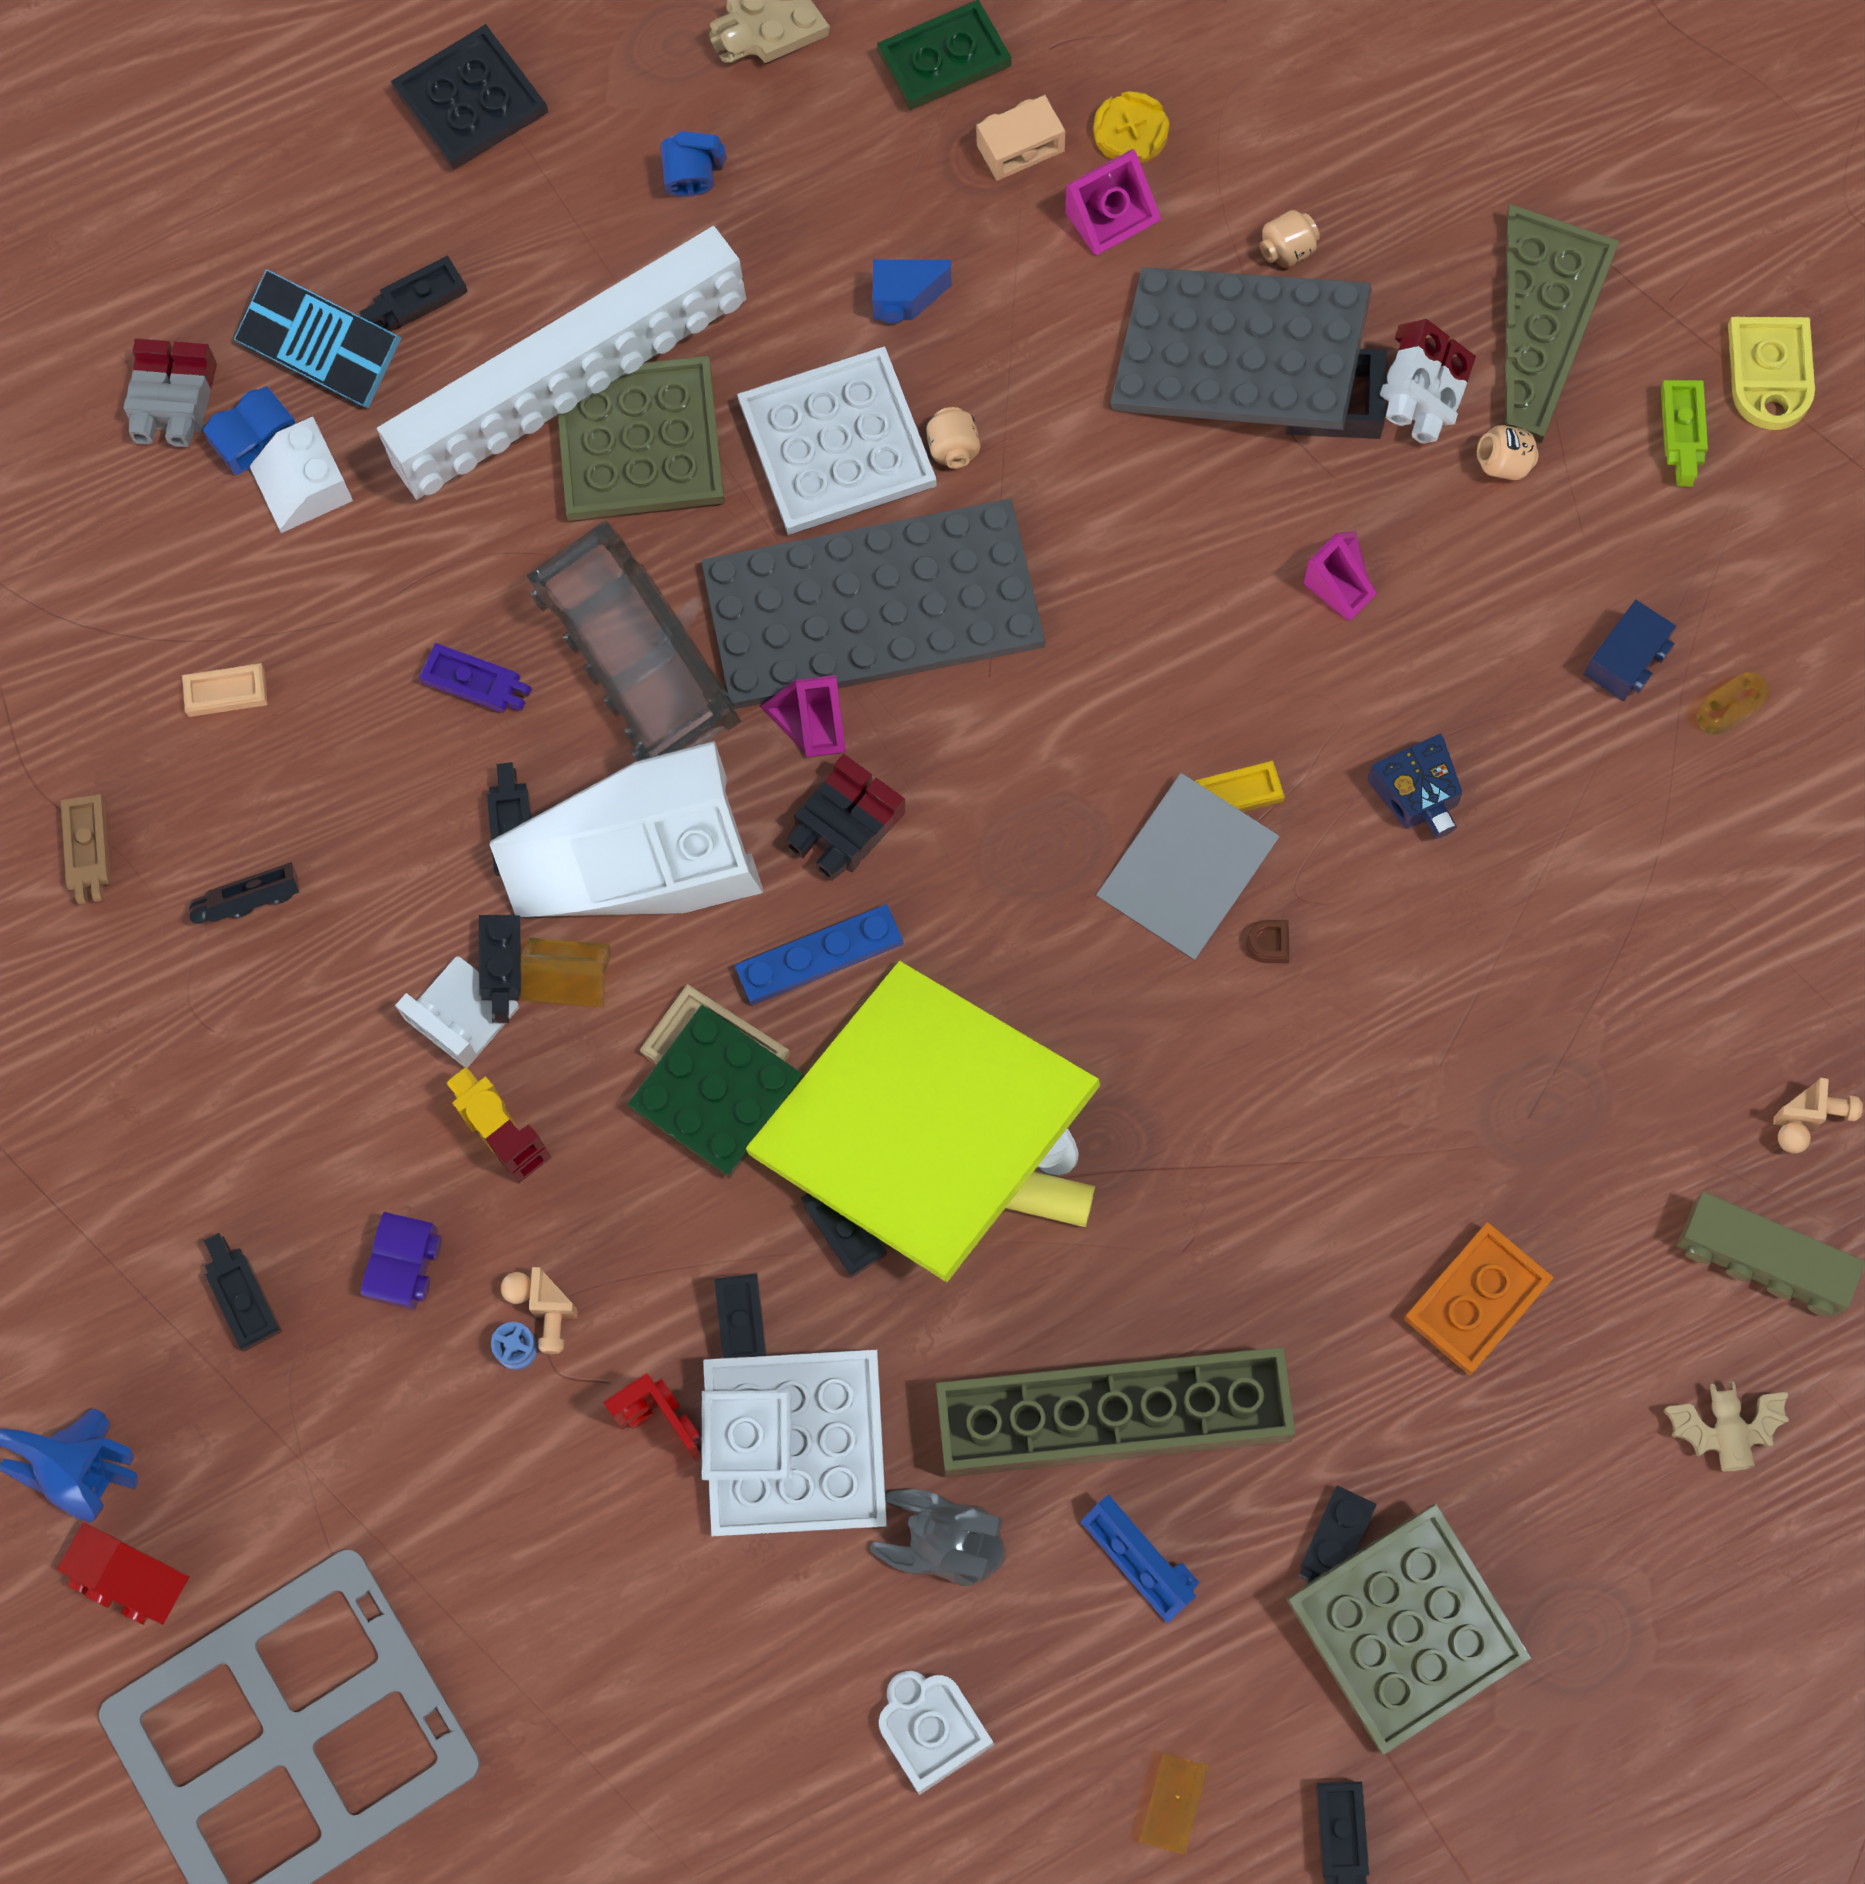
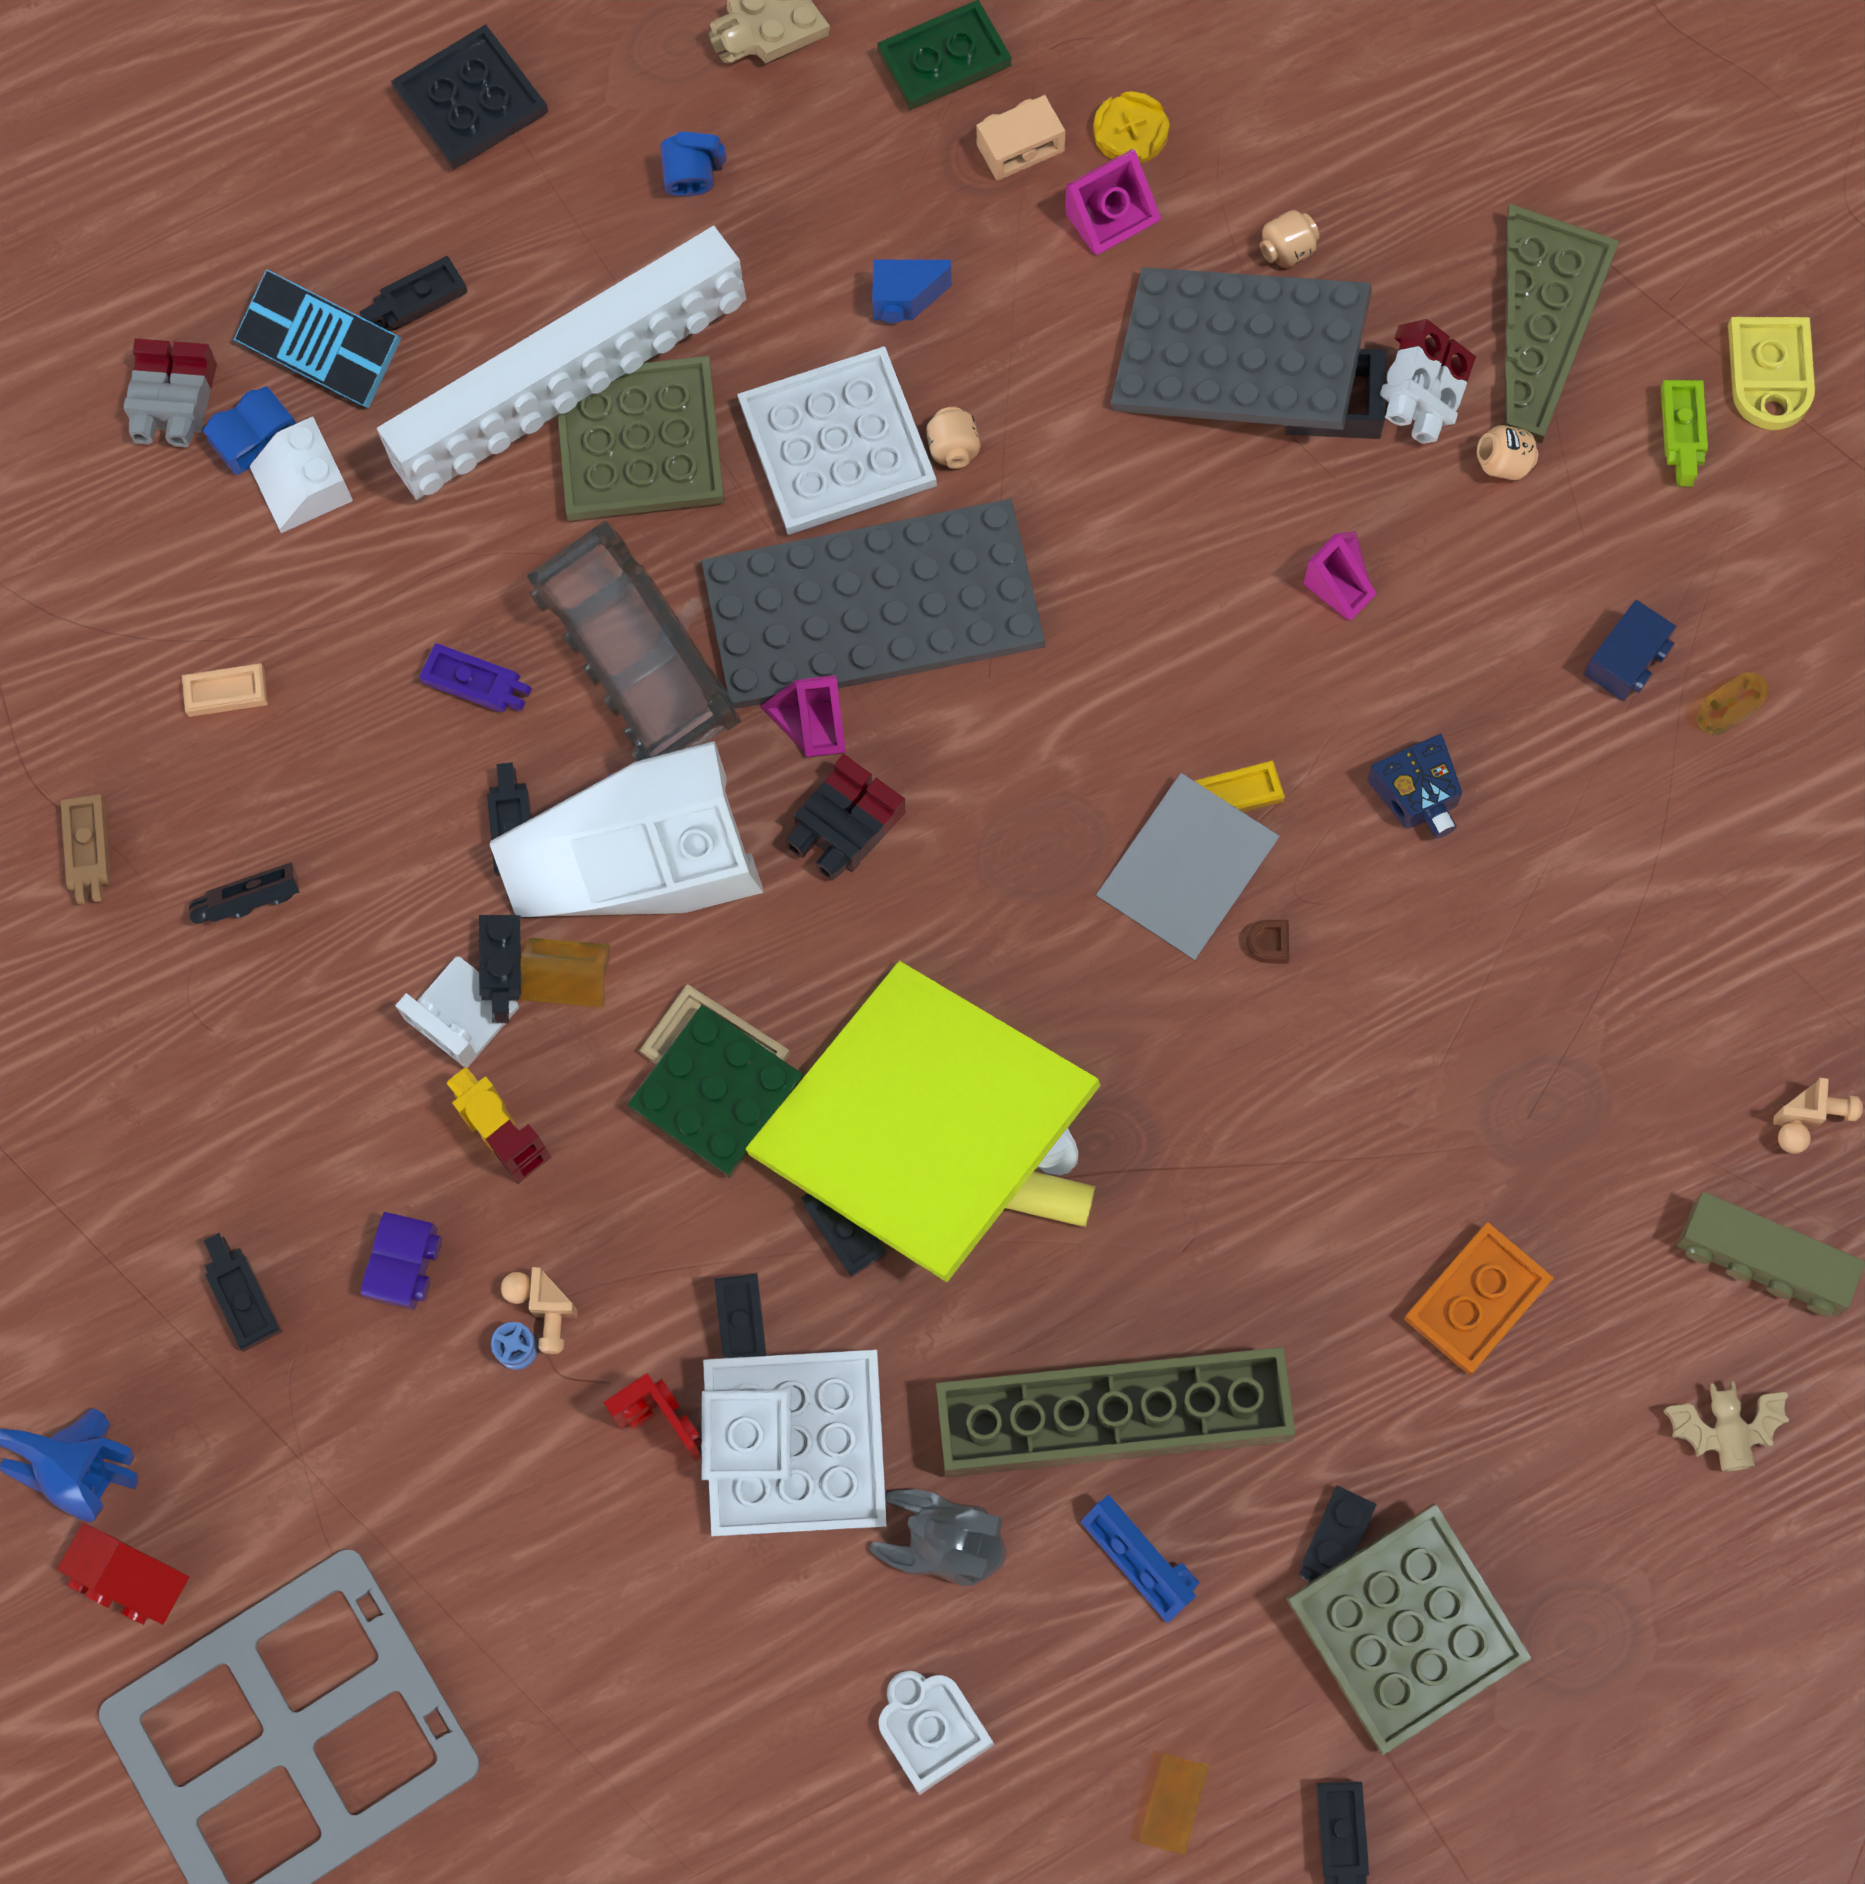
(819, 955): blue plate -> none

